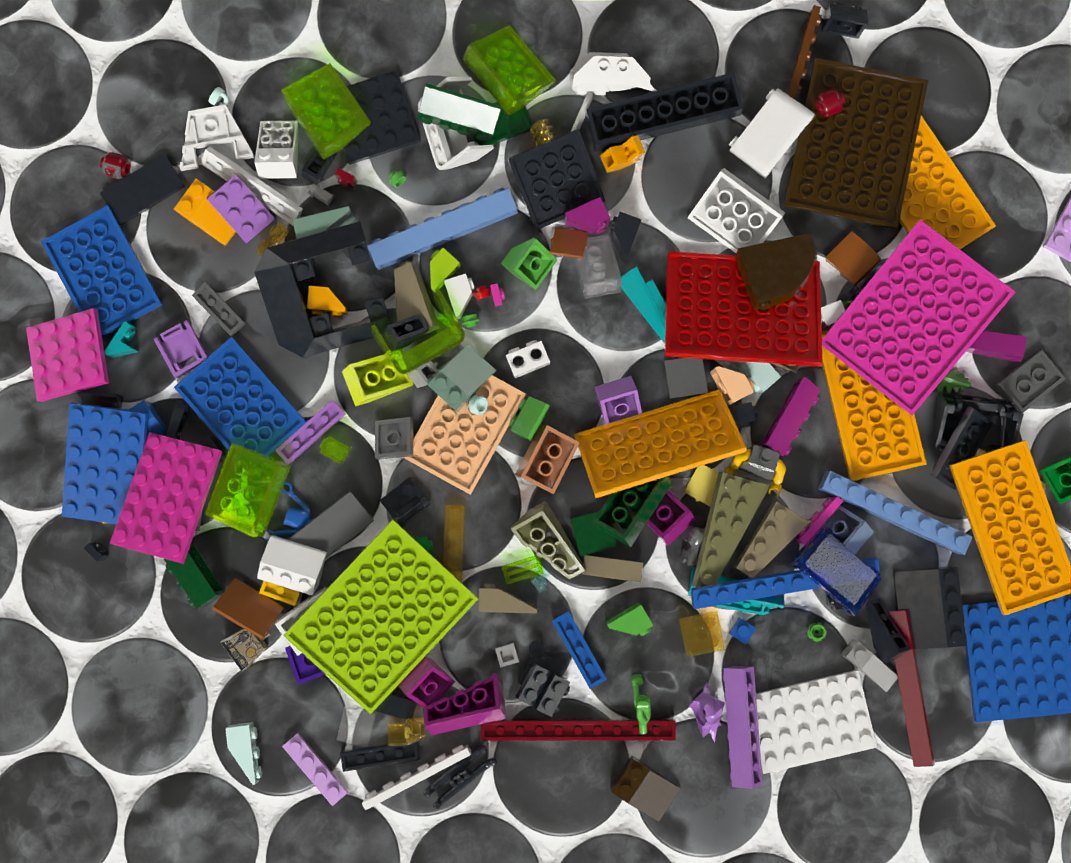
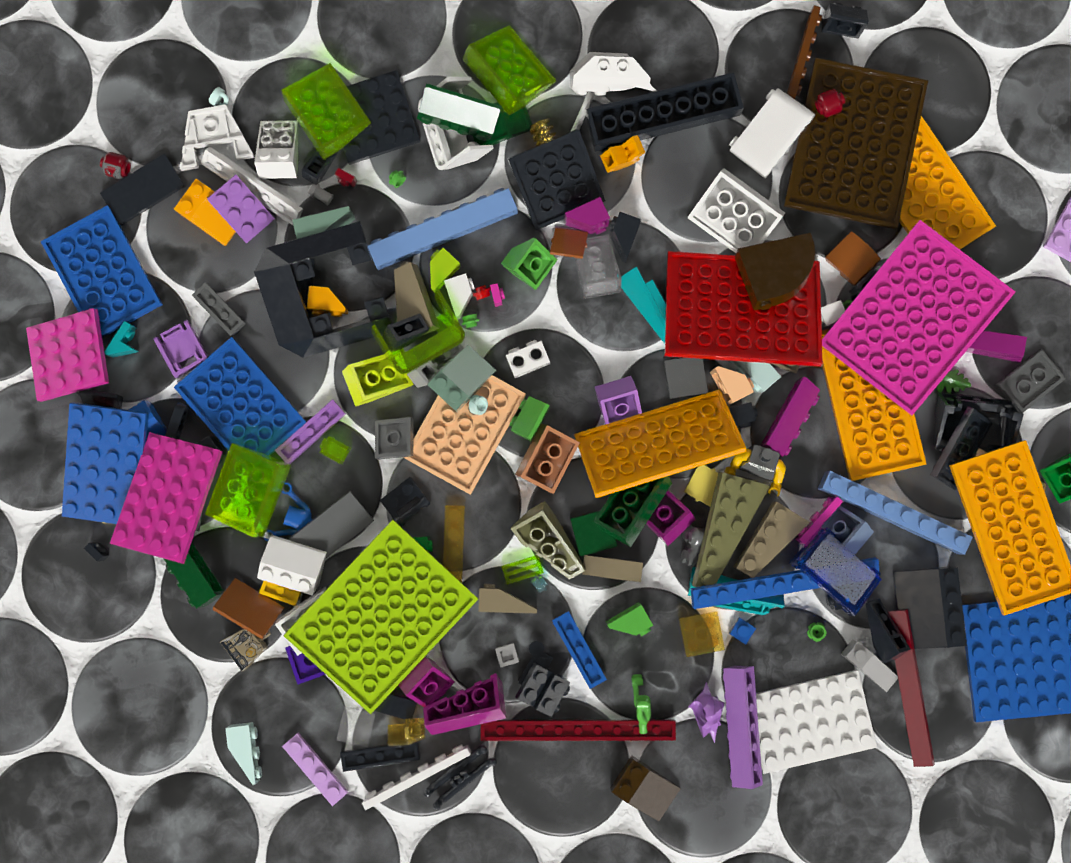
(276, 235): clear yellow plate -> none

